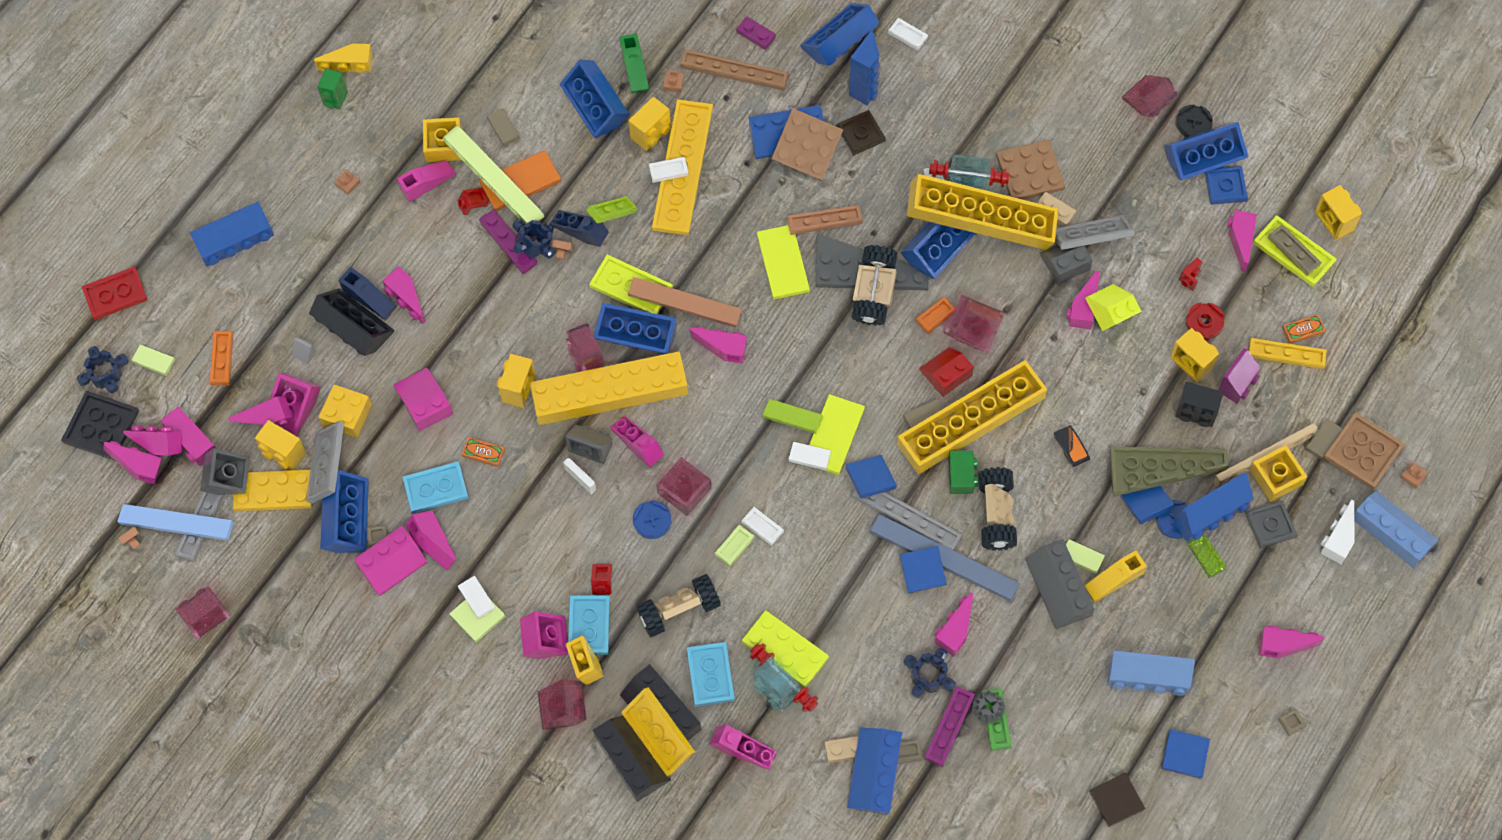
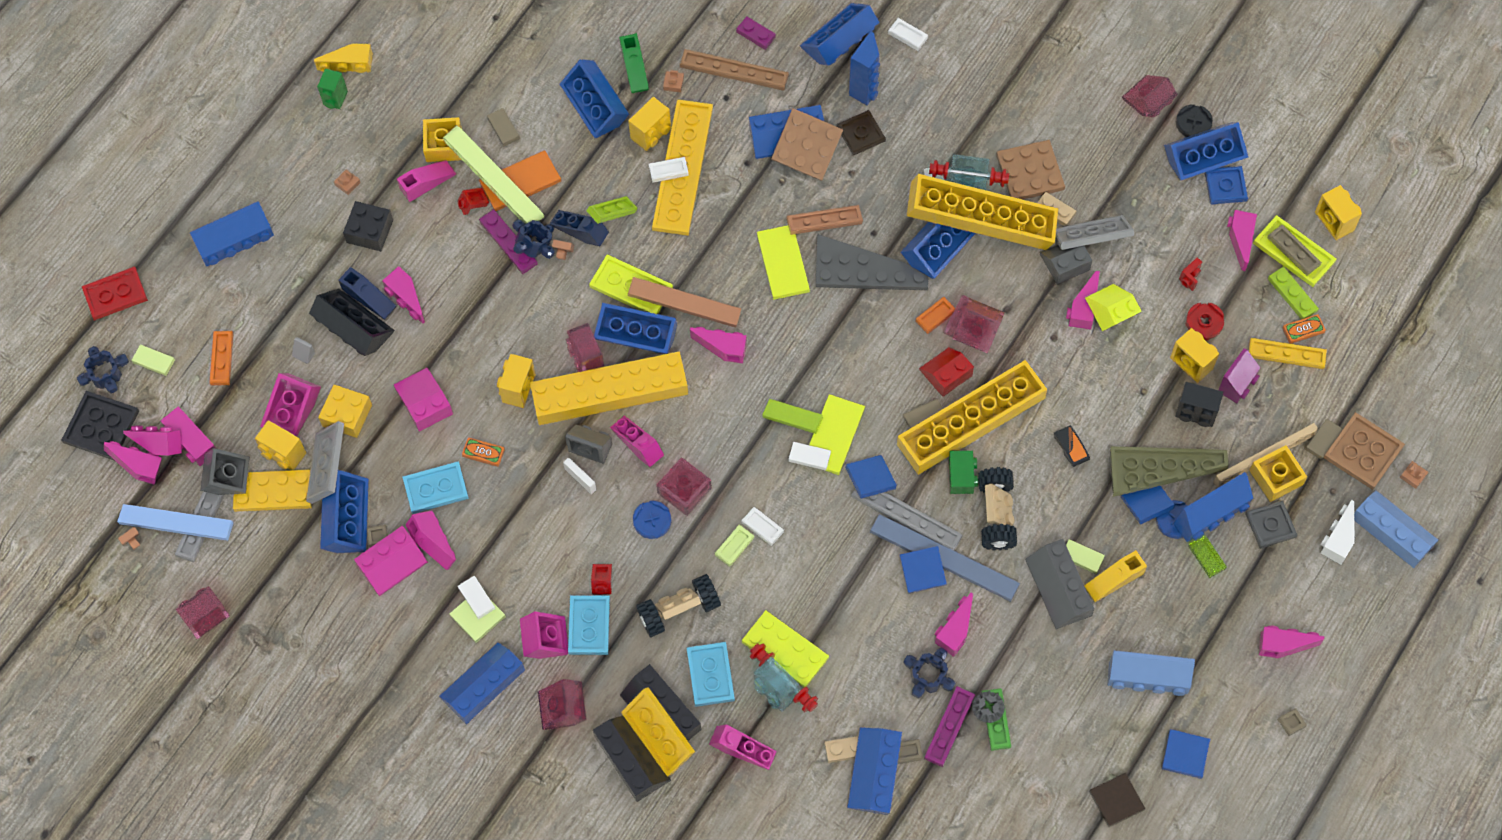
(274, 410): dark pink slope -> none
(368, 226): none -> black brick
(482, 682): none -> blue slope
(584, 660): yellow slope -> none
(874, 285): plate -> none
(1293, 293): none -> lime plate

